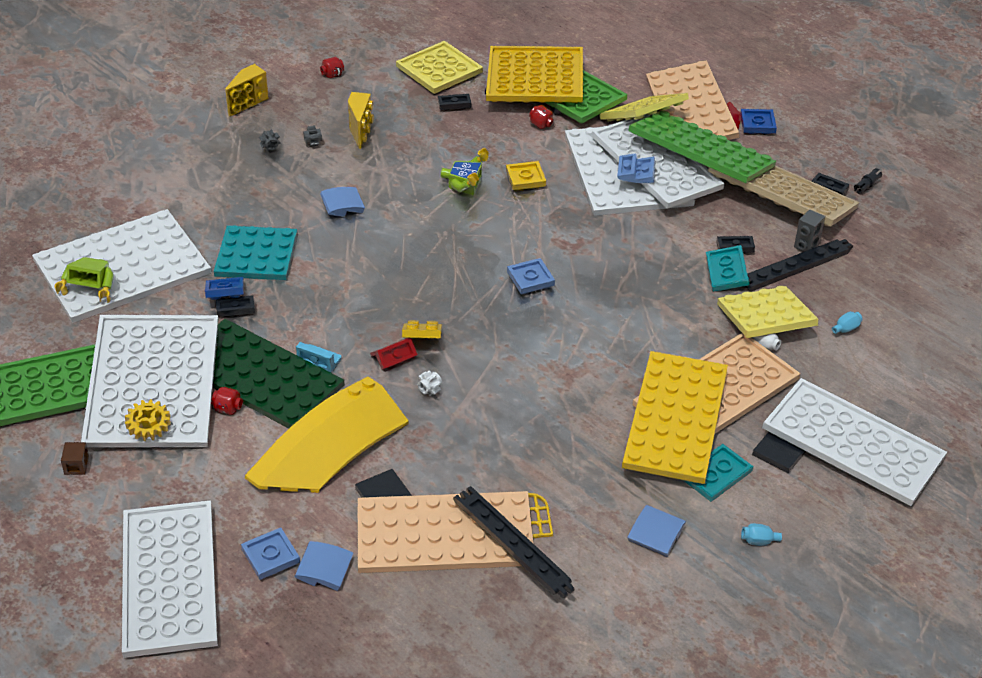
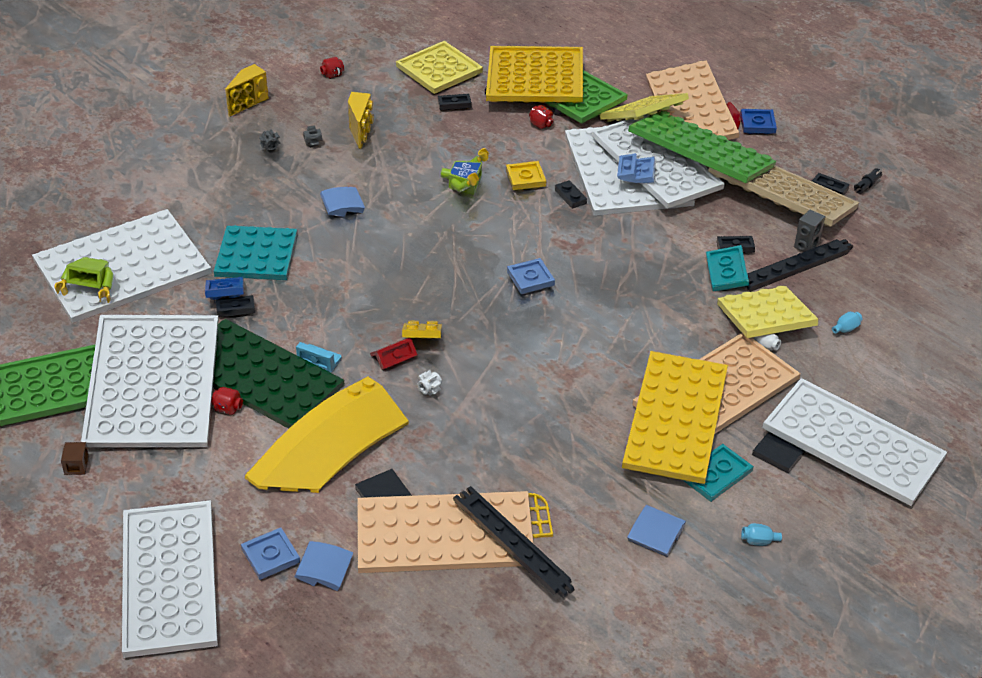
(147, 419): yellow gear -> none
(570, 194): none -> black plate

